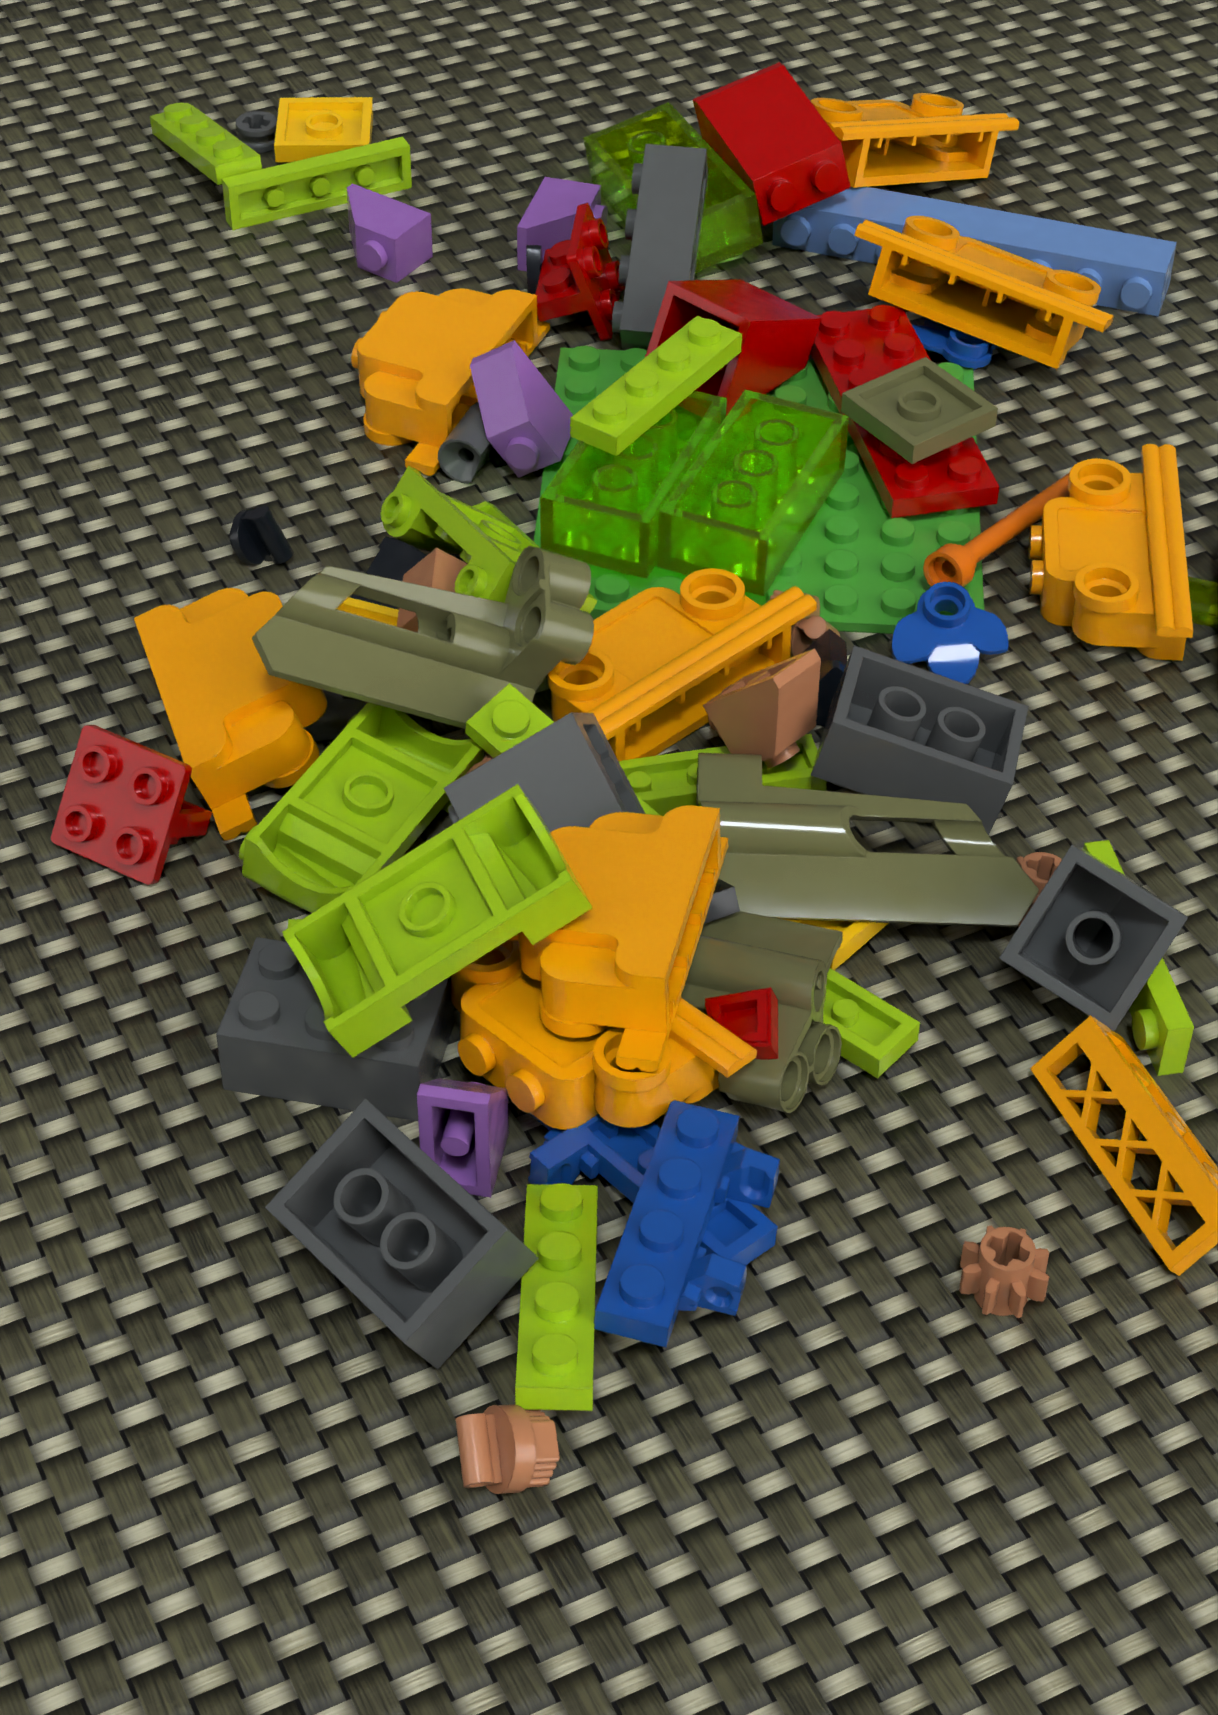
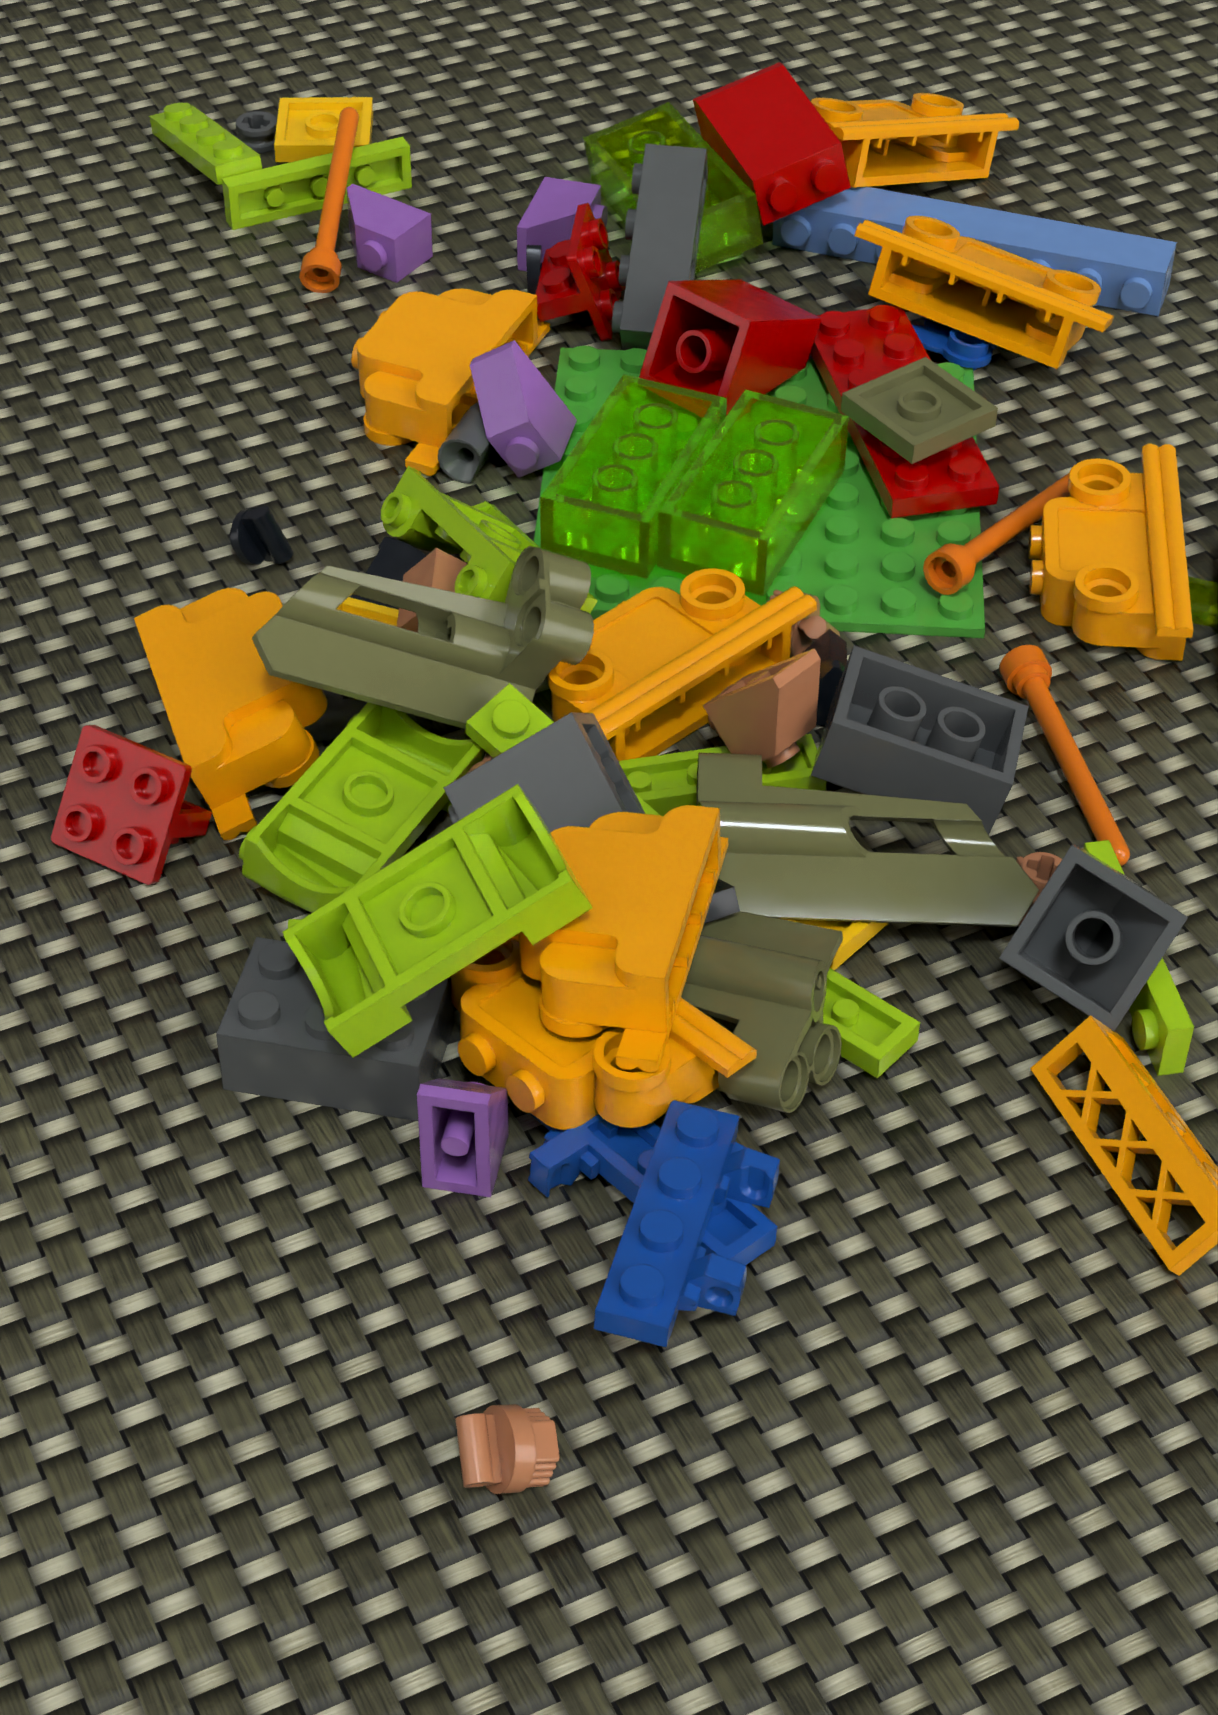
(321, 266): none -> orange piece
(401, 1234): dark grey brick -> none
(558, 1299): lime plate -> none
(655, 385): lime plate -> none
(750, 1017): red tile -> none
(948, 642): blue plate -> none
(1004, 1271): nougat gear -> none
(1029, 676): none -> orange piece

